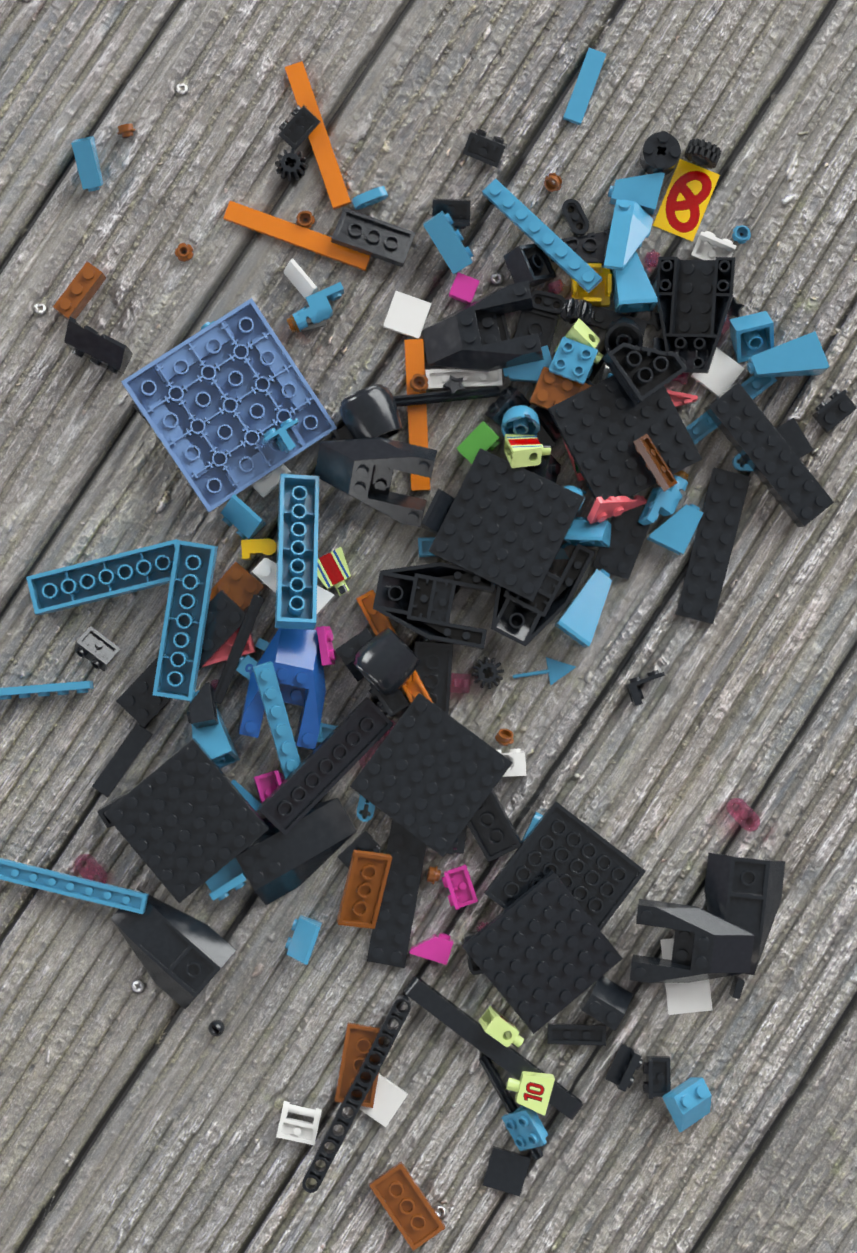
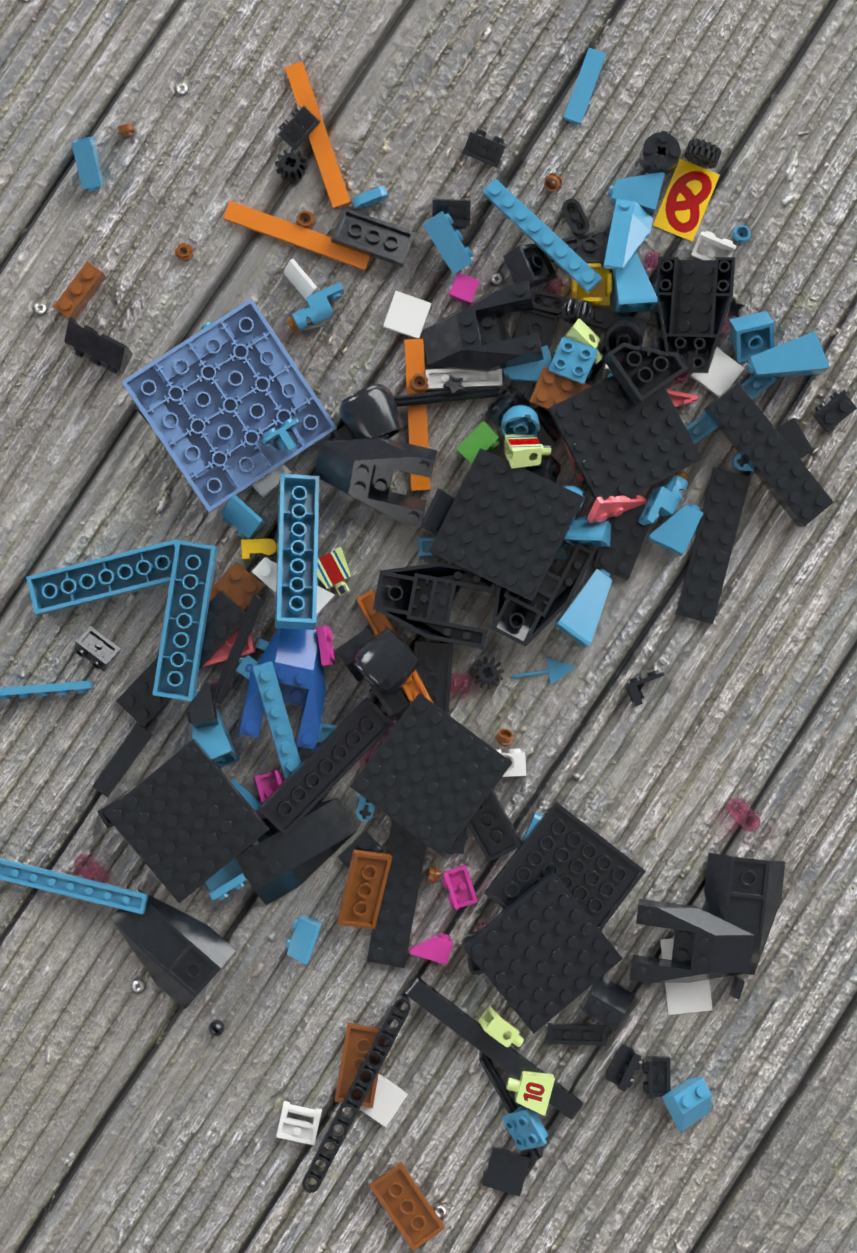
(655, 462): reddish brown plate -> none

